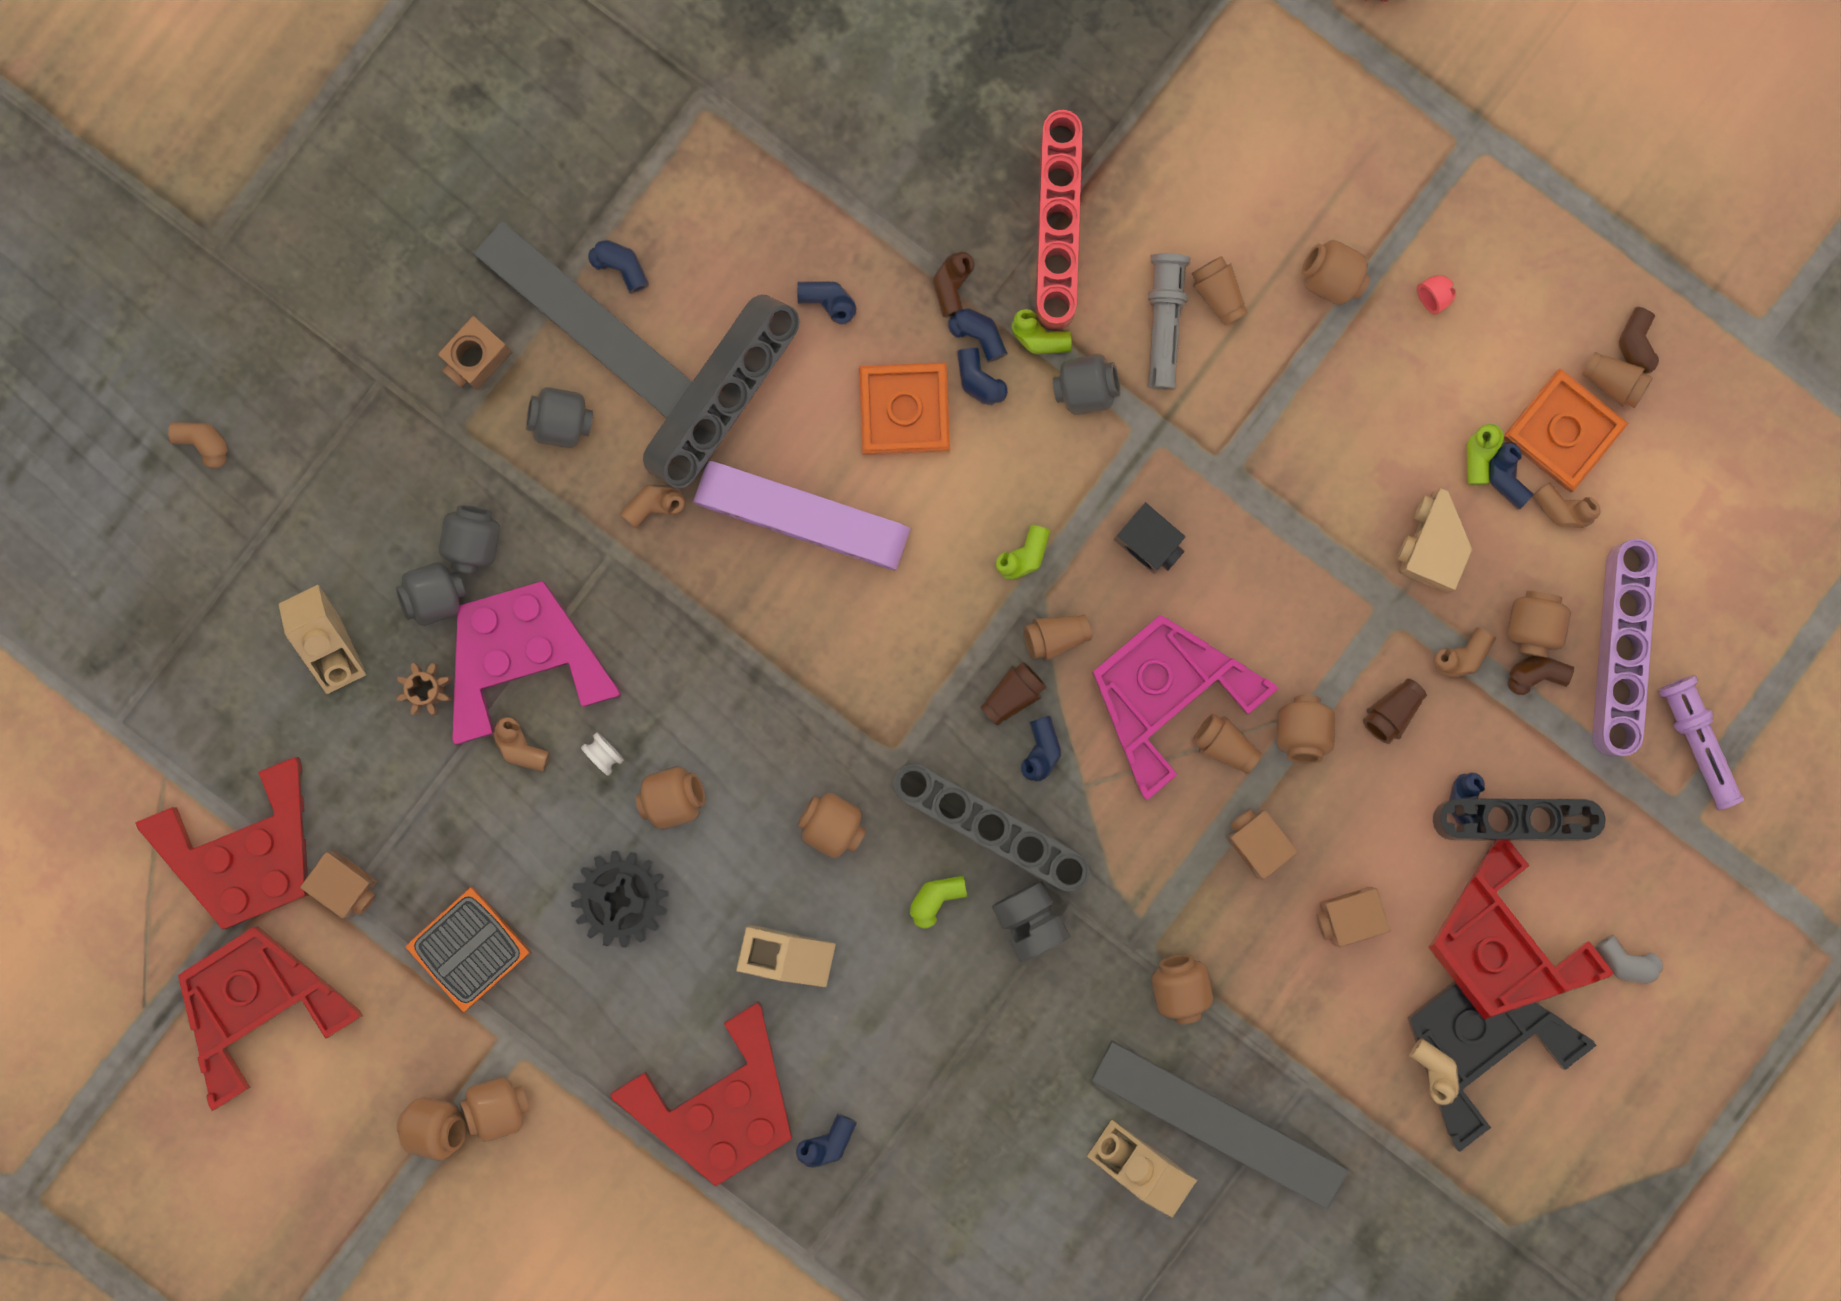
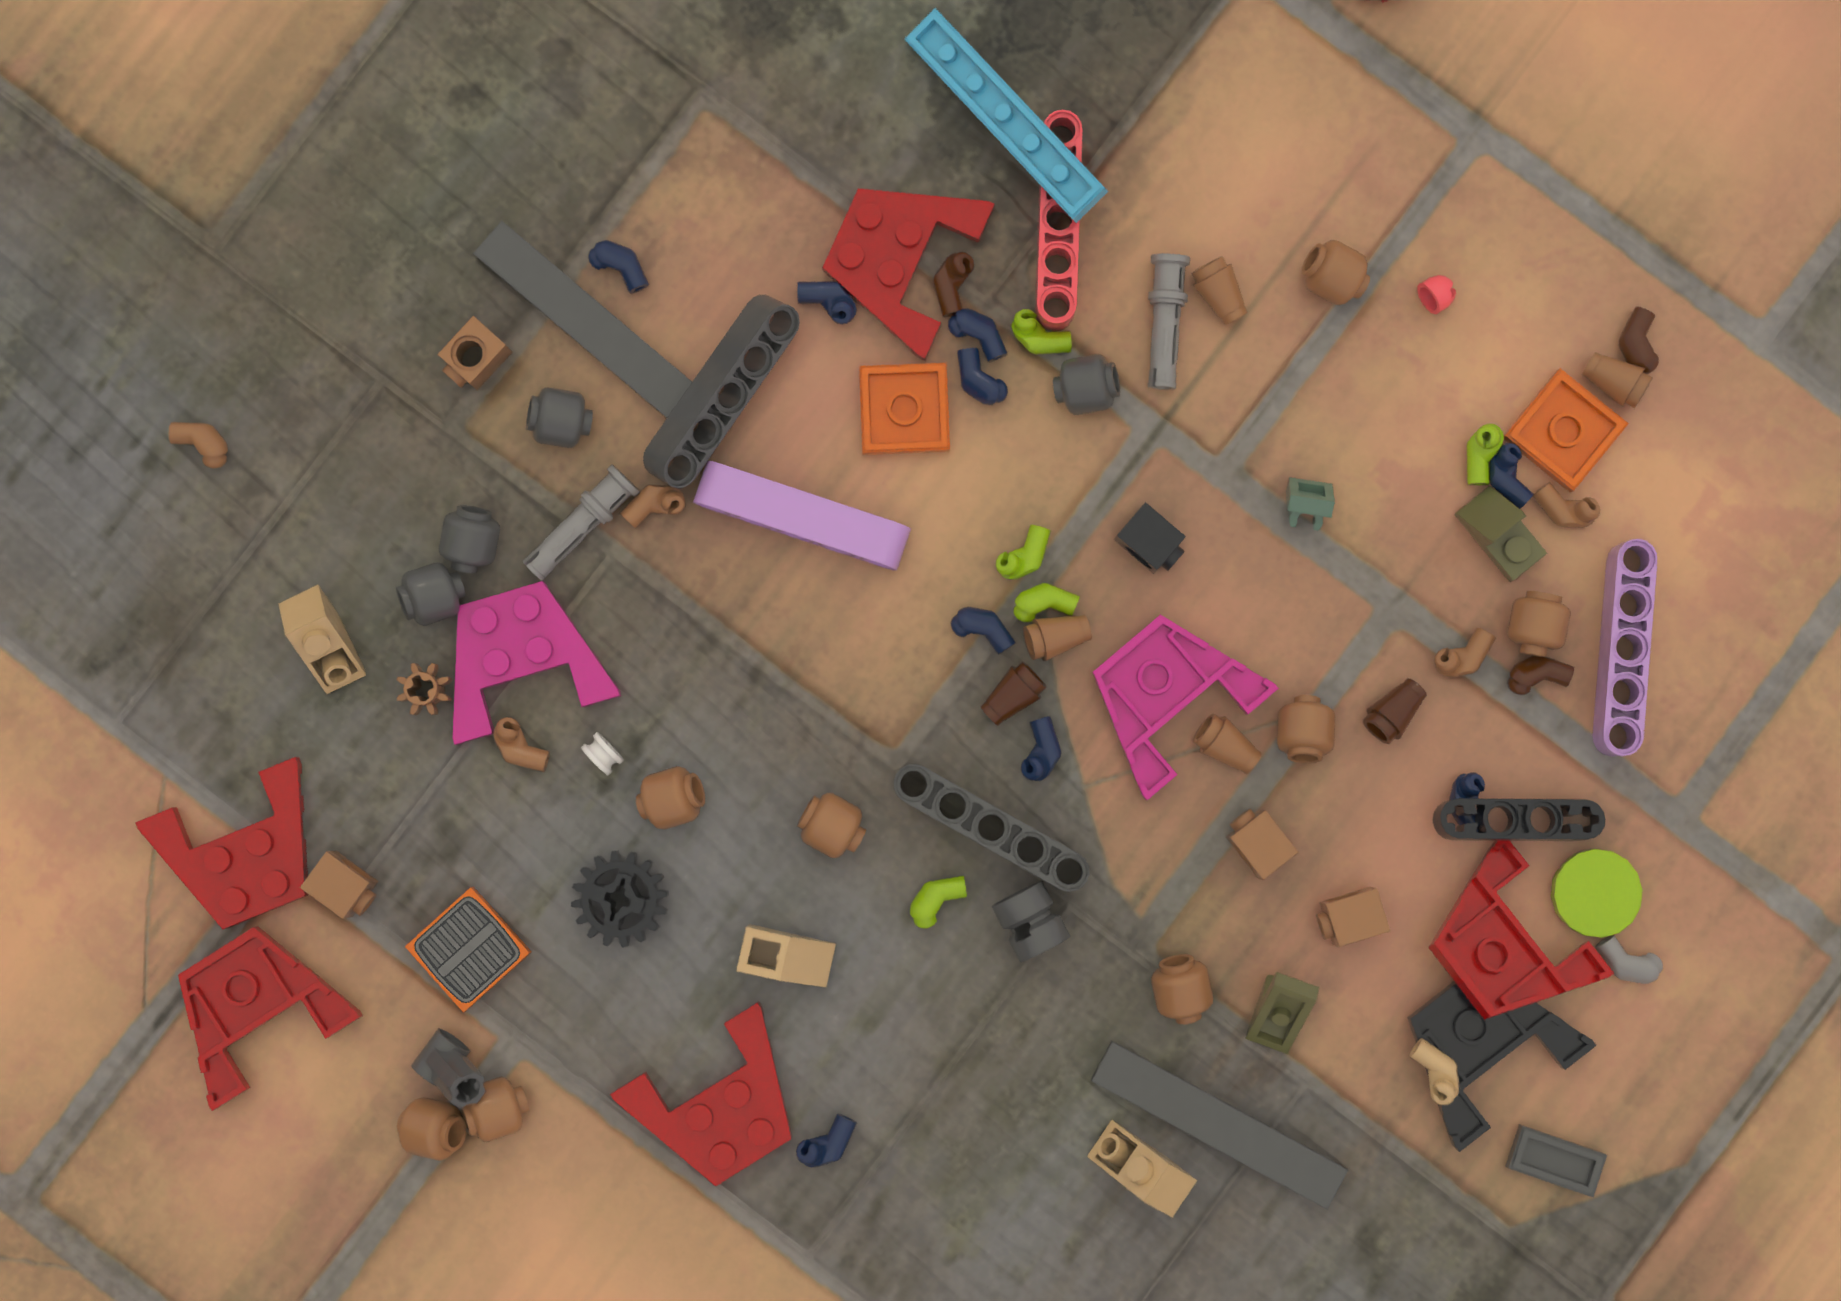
(447, 1067): none -> dark grey piece
(594, 509): none -> light grey pin
(883, 247): none -> red wing
(983, 623): none -> dark blue arm
(1006, 115): none -> medium azure tile
(1041, 598): none -> lime arm
(1281, 1011): none -> olive slope
(1309, 498): none -> sand green tile
(1438, 546): tan slope -> none
(1500, 532): none -> olive slope
(1556, 1160): none -> dark grey tile
(1596, 893): none -> lime tile
(1726, 791): lavender pin -> none

